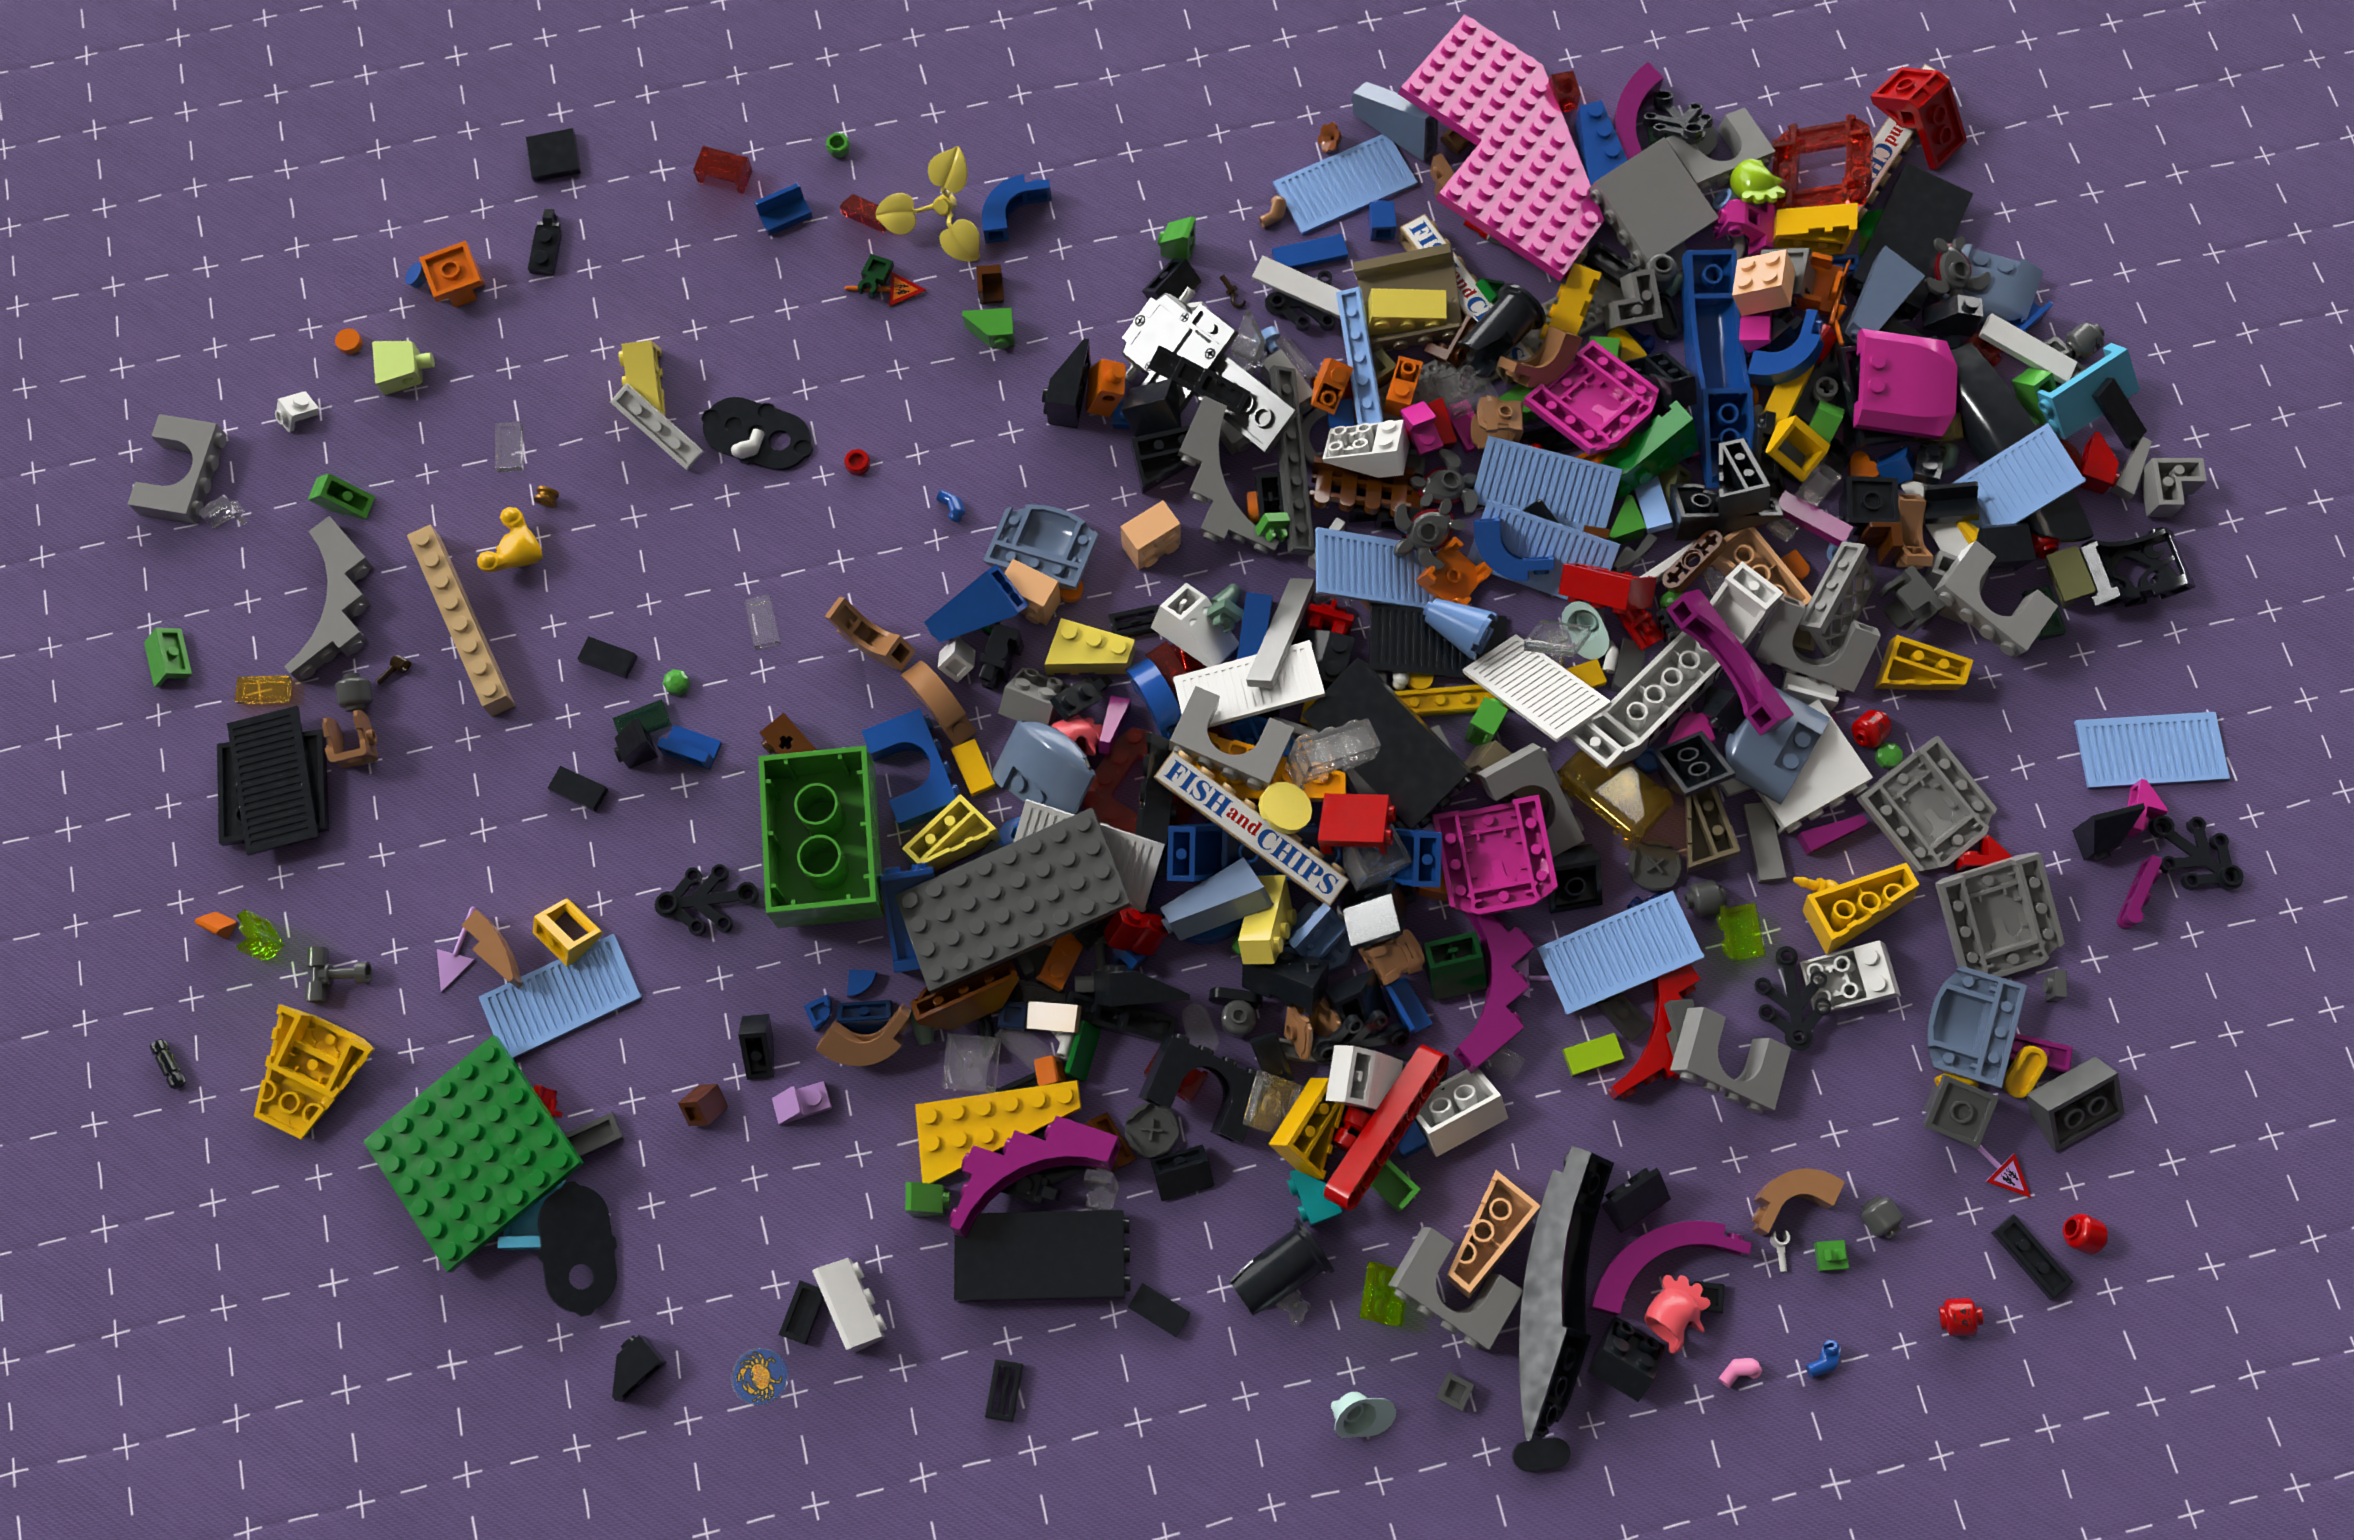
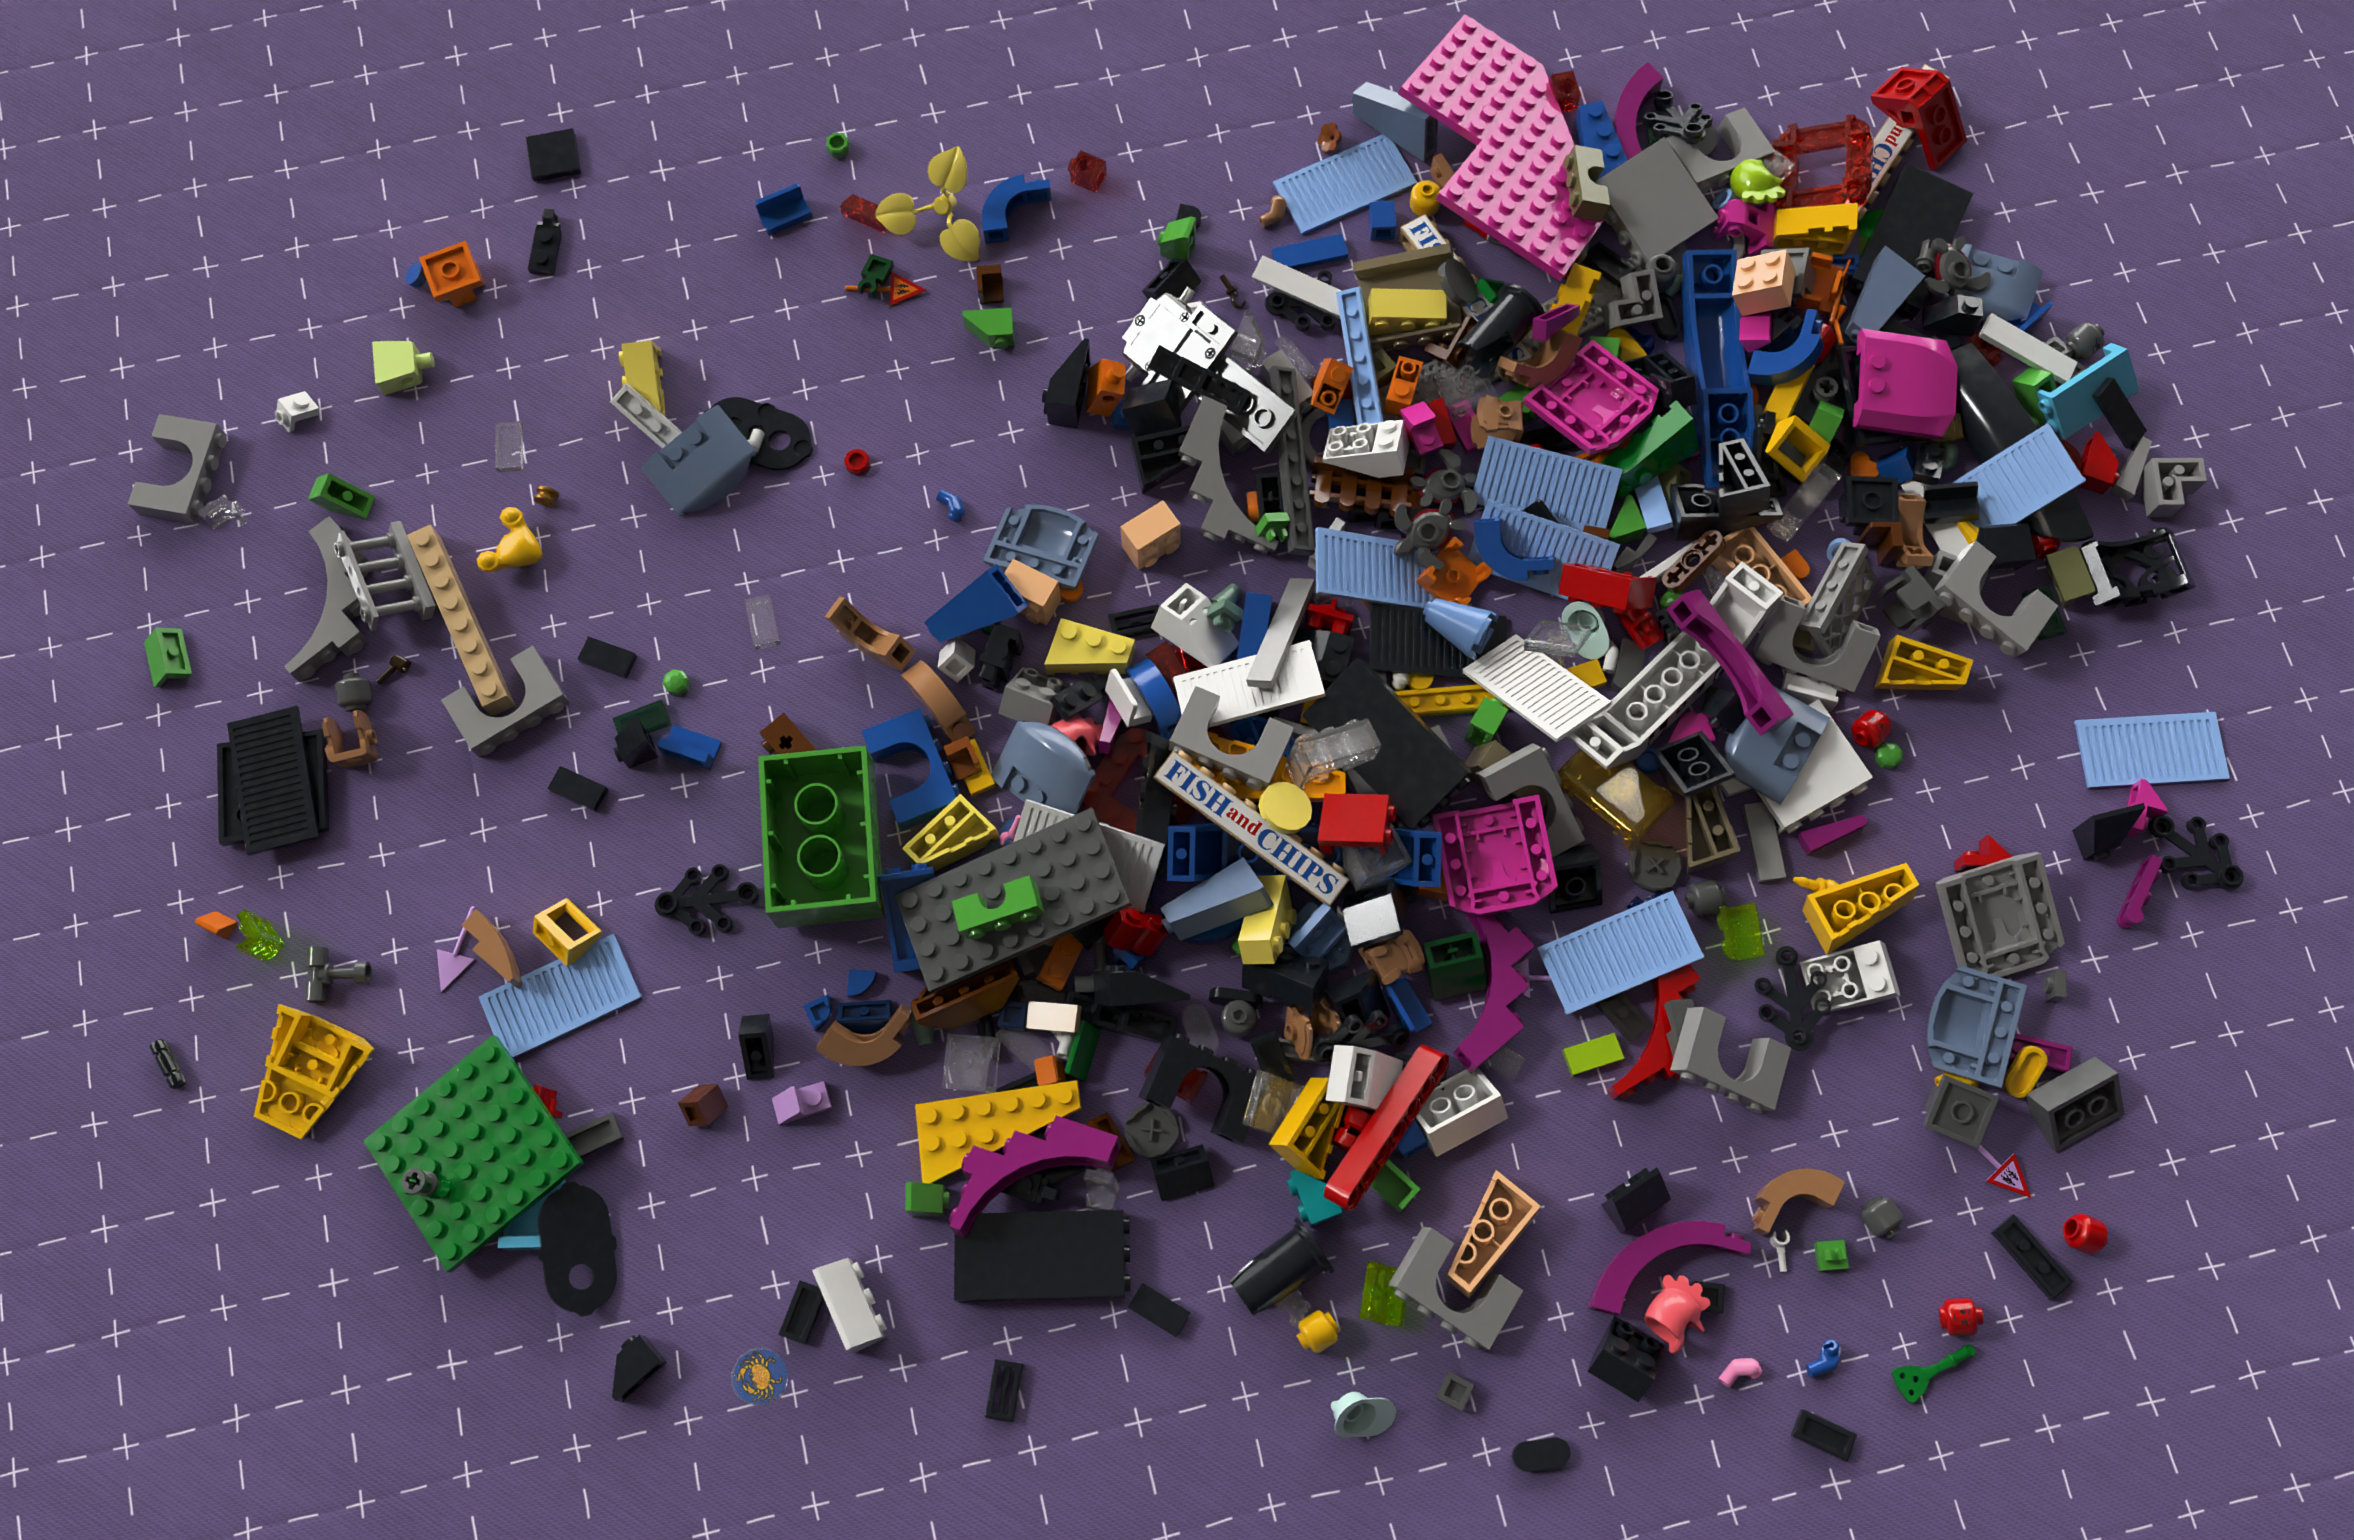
(263, 689): clear yellow tile -> none
(348, 341): orange tile -> none
(403, 559): none -> light grey fence
(424, 1177): none -> dark grey bush
(541, 699): none -> light grey arch
(701, 463): none -> sand blue slope
(724, 167): clear red panel -> none
(962, 758): none -> dark orange panel
(1012, 832): none -> bright pink hand
(1020, 904): none -> bright green arch
(1091, 179): none -> clear red brick
(1127, 700): none -> white panel
(1189, 211): none -> black tile
(1270, 335): light blue tile -> none
(1317, 1331): none -> yellow head
(1423, 198): none -> yellow head
(1454, 141): medium nougat tile -> none
(1457, 282): none -> dark grey tile
(1553, 321): none -> magenta piece
(1555, 1290): slope -> none
(1582, 170): none -> olive arch
(1779, 165): none -> clear tile
(1814, 519): tile -> none
(1823, 1435): none -> black tile
(1925, 261): none -> dark grey pin
(1925, 1374): none -> green piece
(1929, 807): light grey wedge -> none

